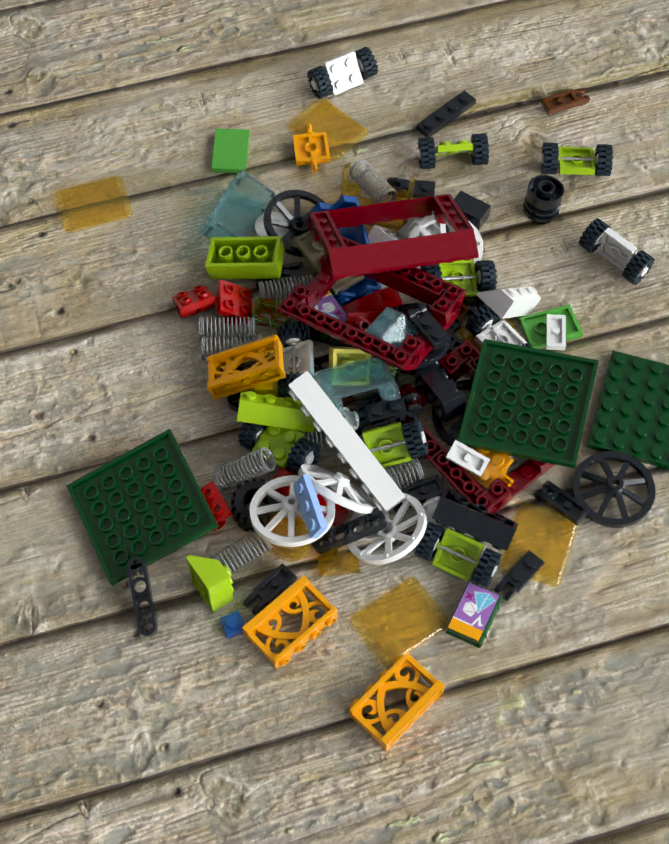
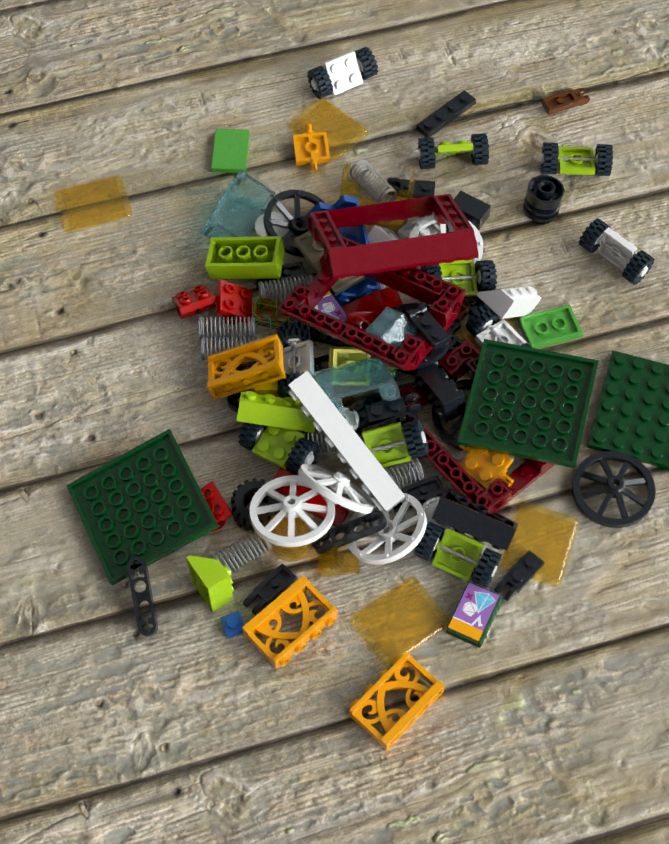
(227, 475): light grey piece -> none
(310, 506): light blue plate -> none
(467, 458): white plate -> none
(555, 332): white plate -> none
(562, 502): black plate -> none

